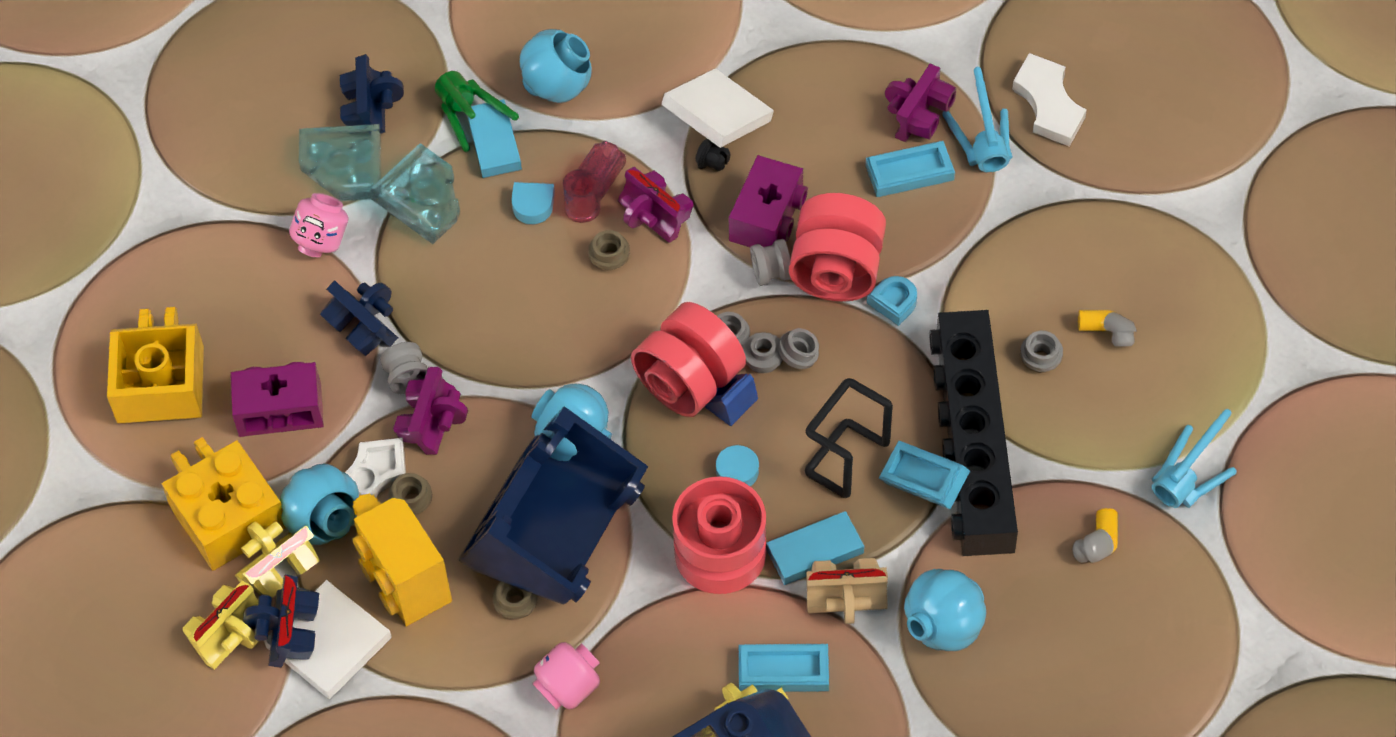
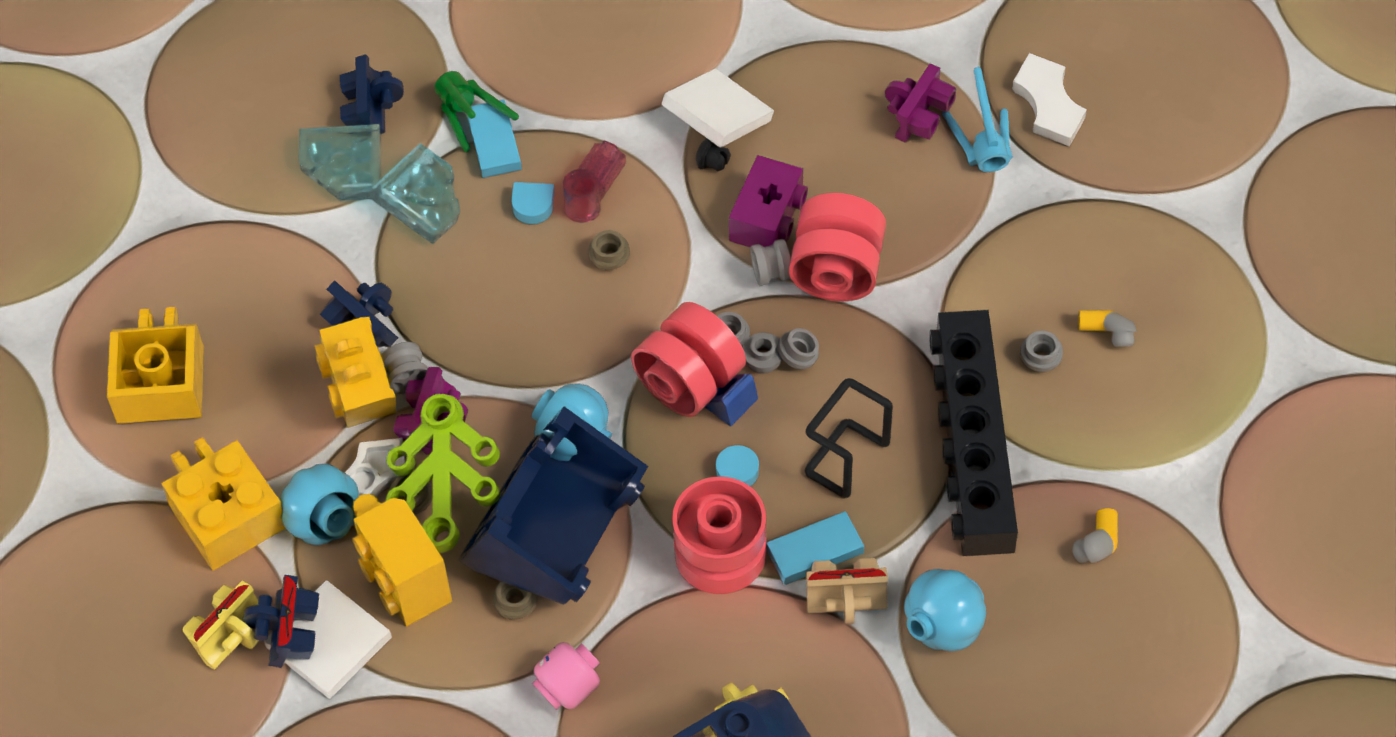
(276, 399): magenta brick -> none
(293, 548): light yellow hips -> none
(318, 225): bright pink head -> none
(357, 372): none -> yellow hinge
(441, 465): none -> lime plant
(555, 65): medium azure plant -> none
(650, 204): magenta hips -> none
(785, 666): medium azure tile -> none
(894, 298): medium azure tile -> none
(910, 169): medium azure tile -> none
(924, 474): medium azure tile -> none
(1177, 483): medium azure plant -> none

